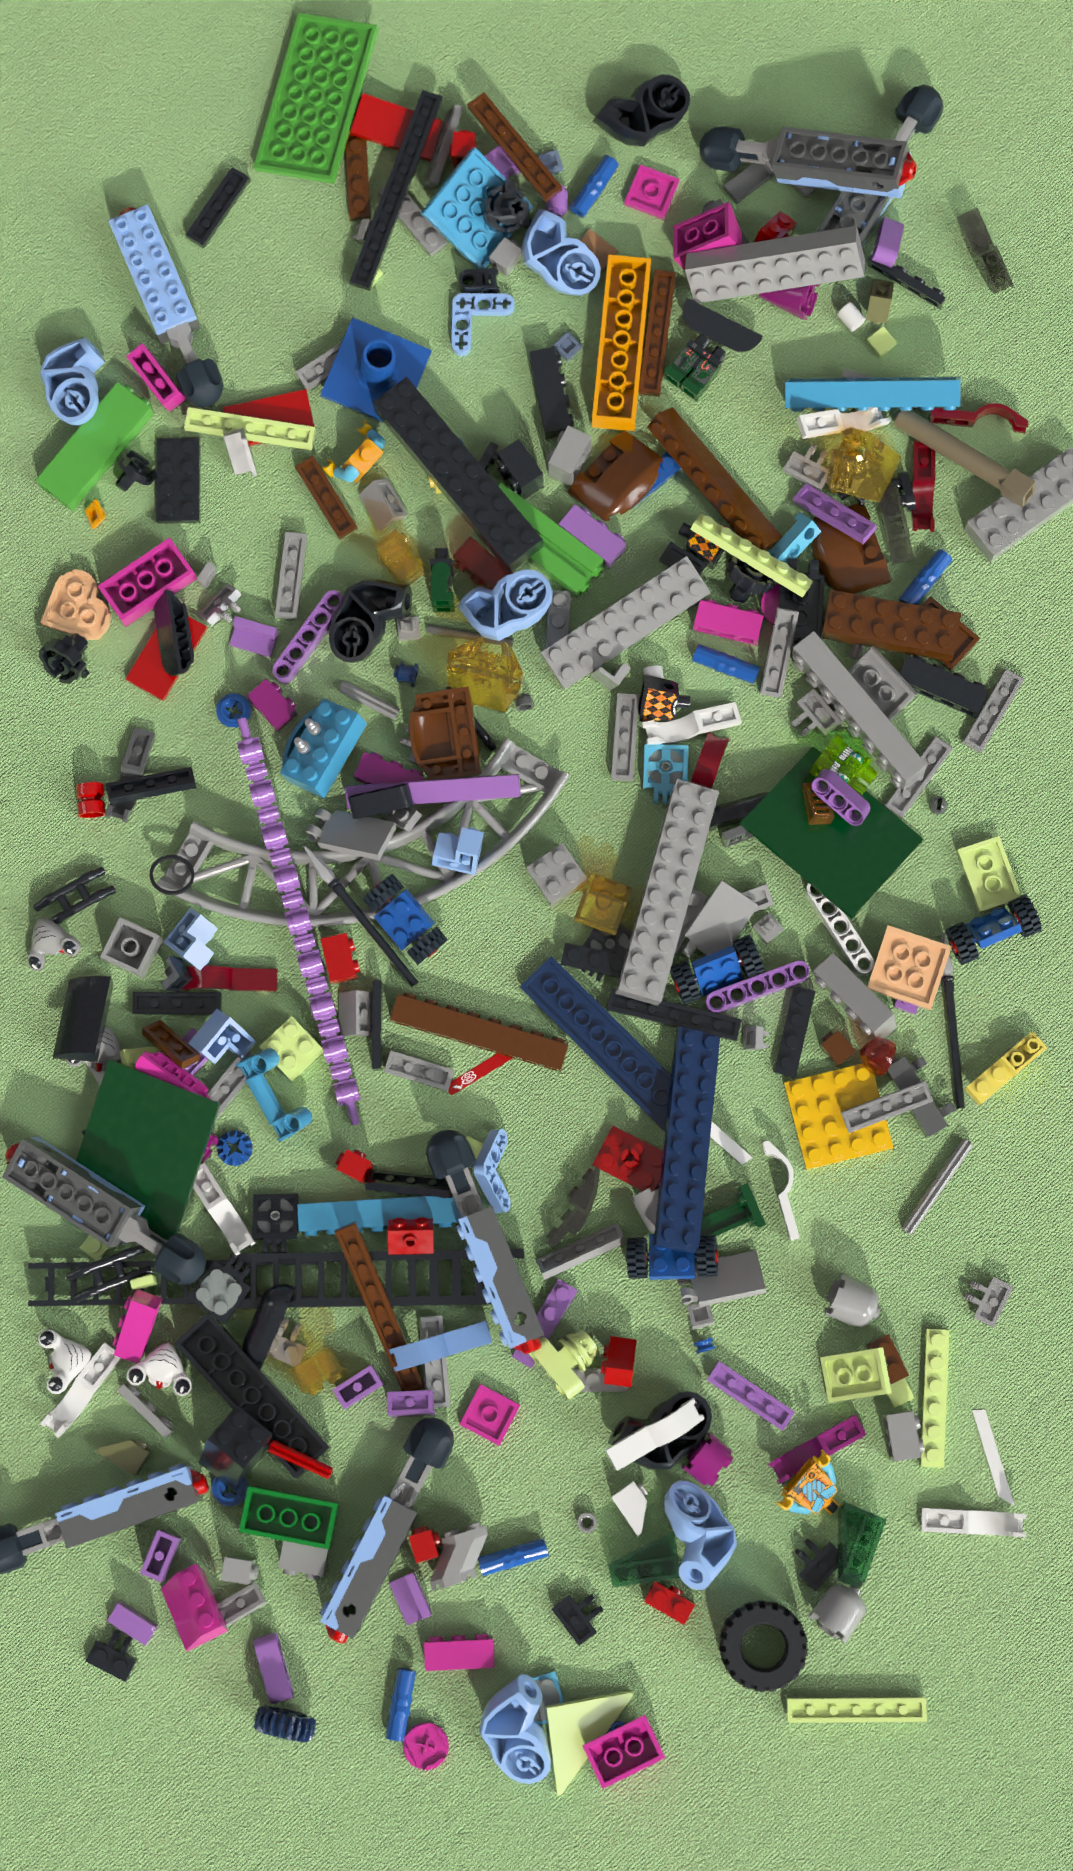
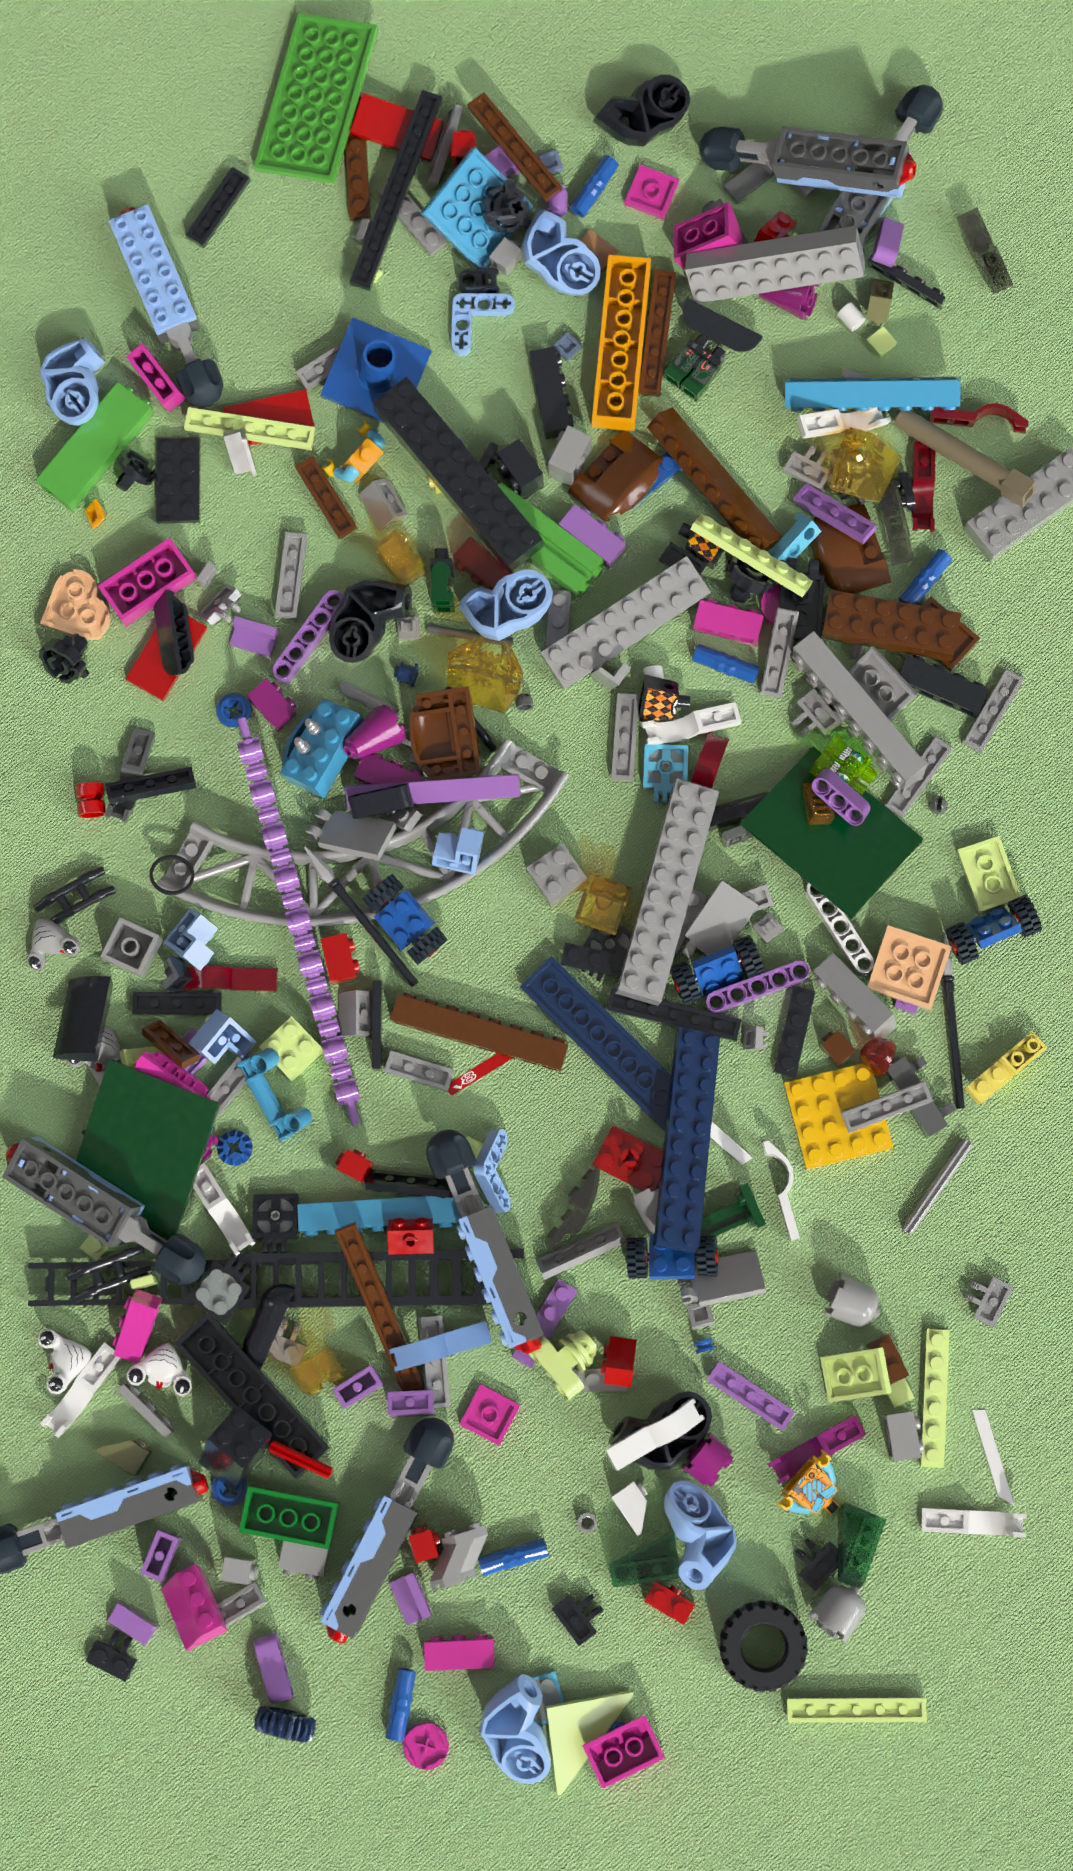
(374, 733): none -> magenta cone

